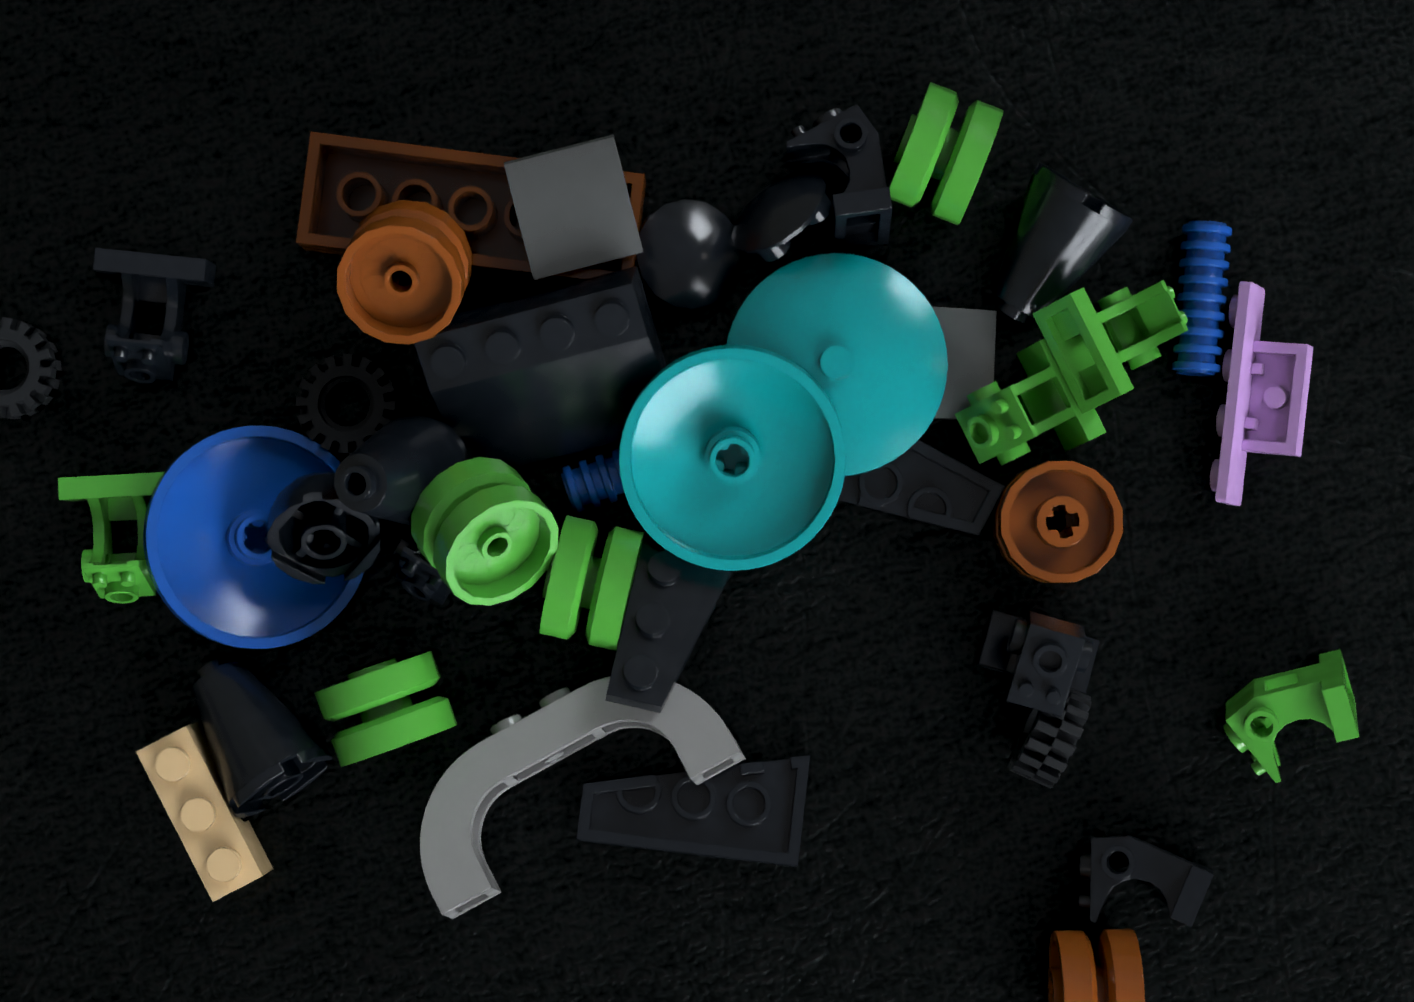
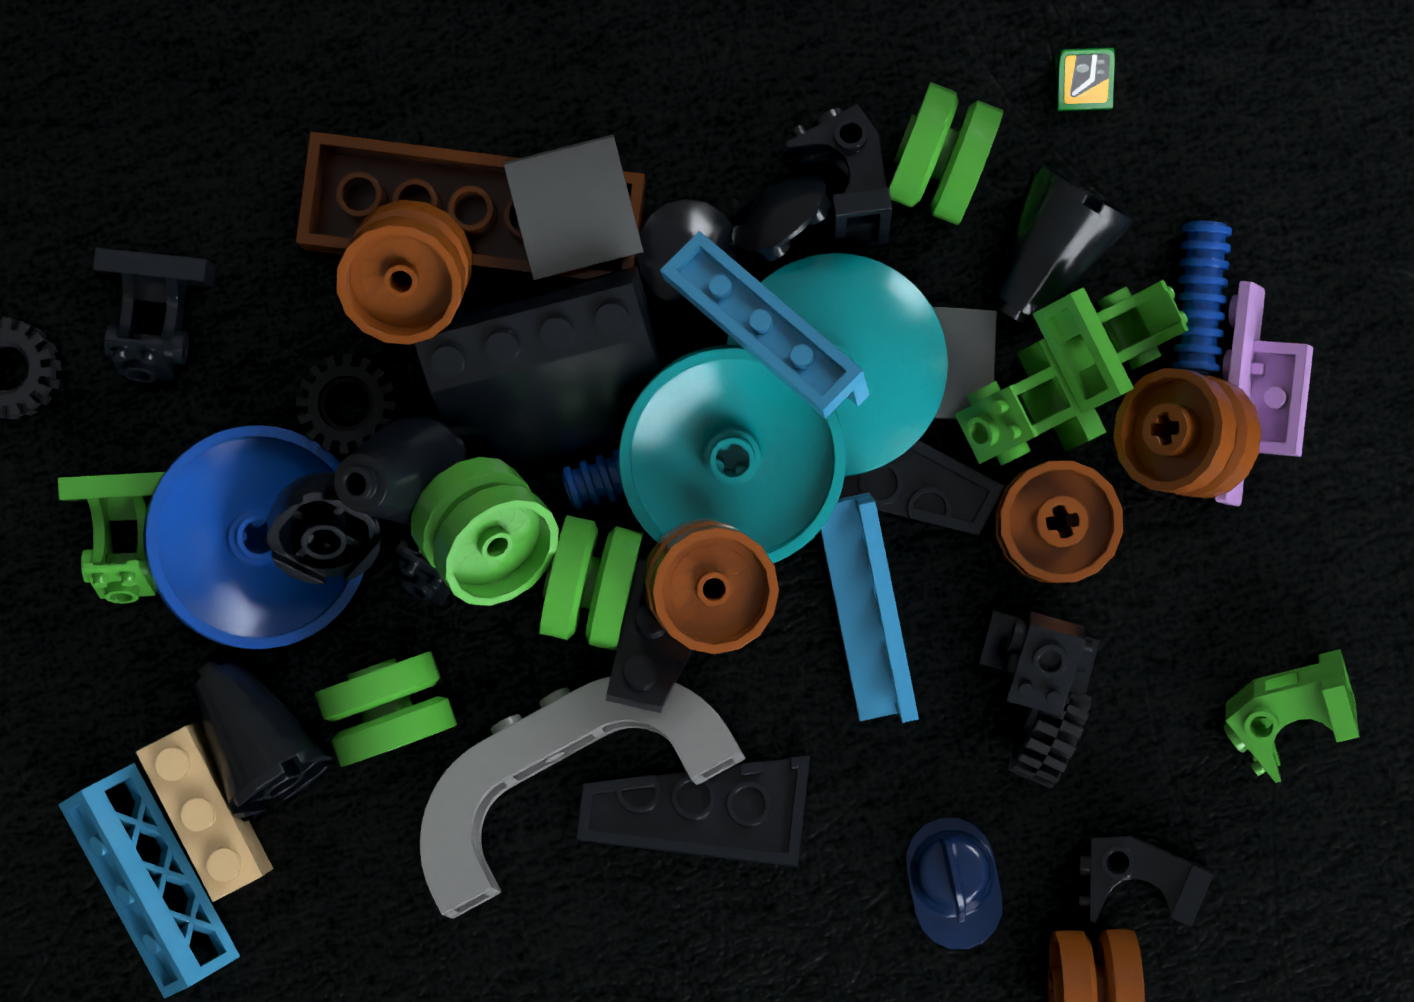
(135, 893): none -> dark azure fence
(738, 606): none -> dark orange wheel
(765, 326): none -> dark azure fence
(867, 610): none -> dark azure fence
(954, 883): none -> dark blue piece
(1085, 79): none -> slope
(1187, 433): none -> dark orange wheel

